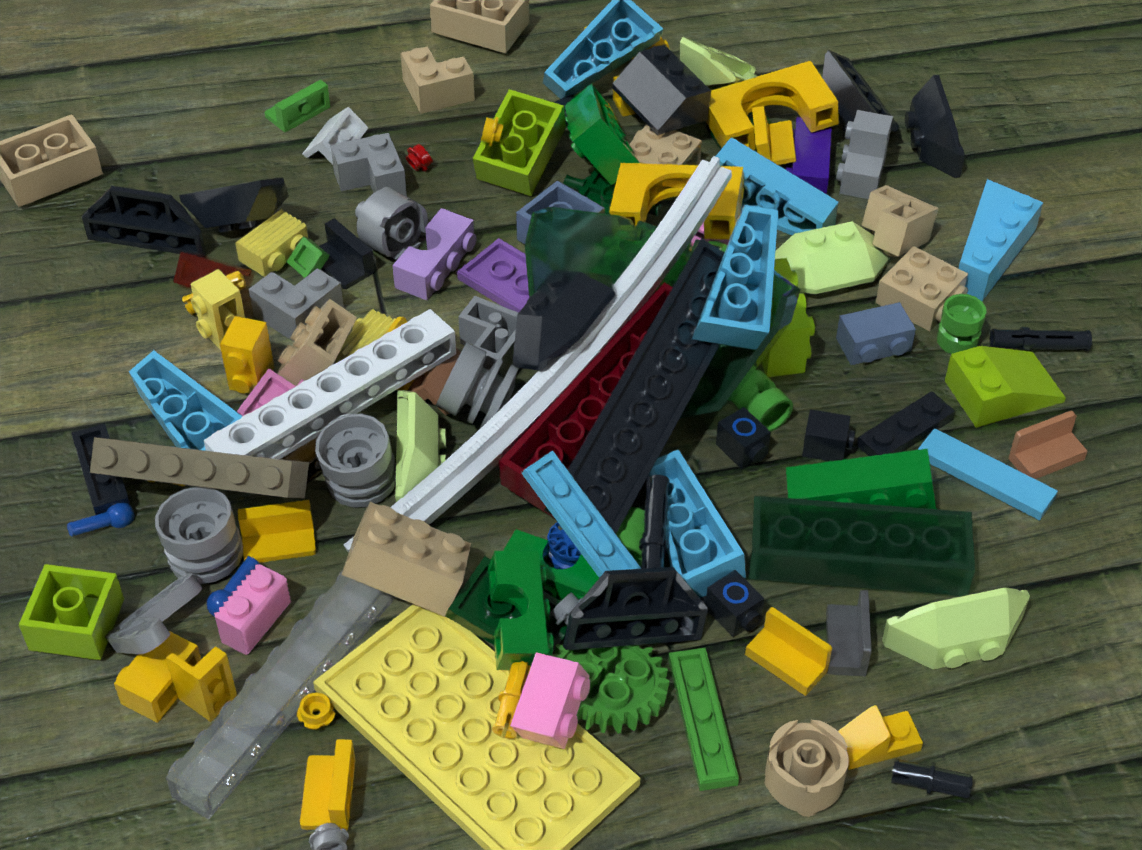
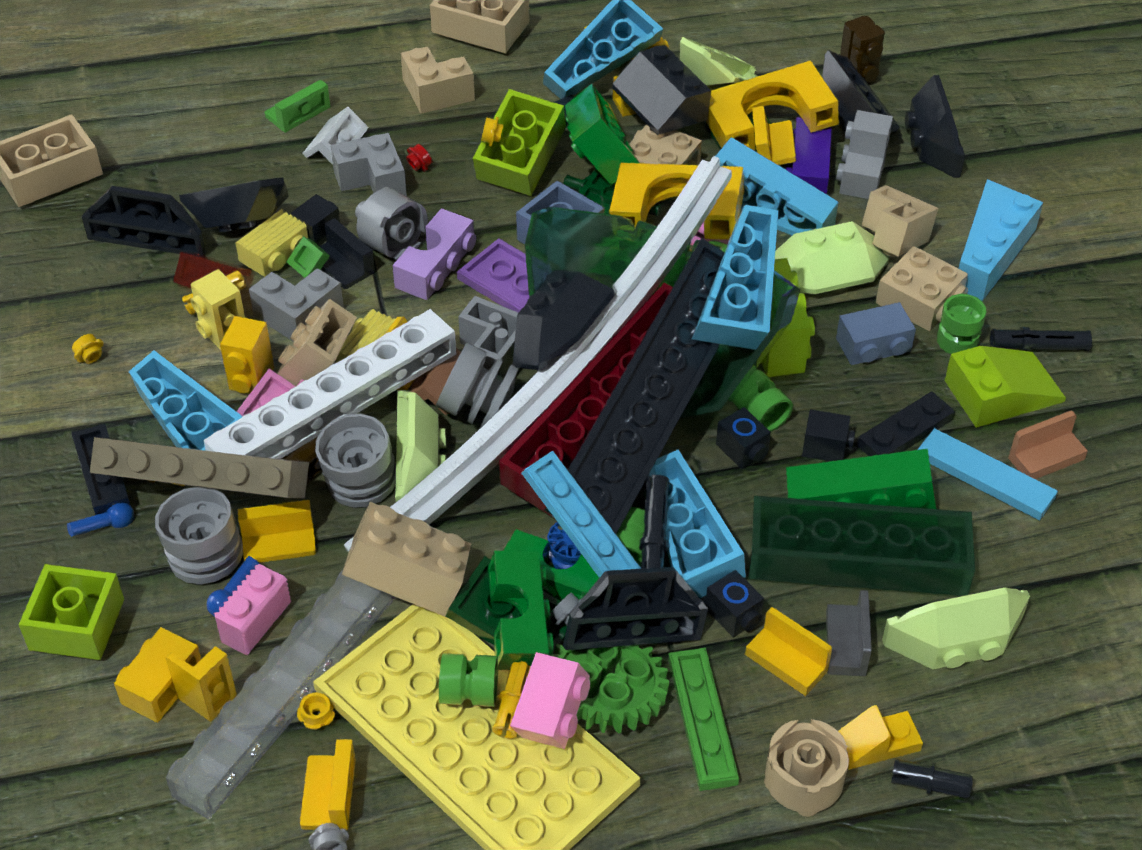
(87, 348): none -> yellow plate
(144, 627): light grey beam -> none
(315, 214): none -> black brick
(468, 679): none -> bright green wheel
(863, 46): none -> dark brown brick

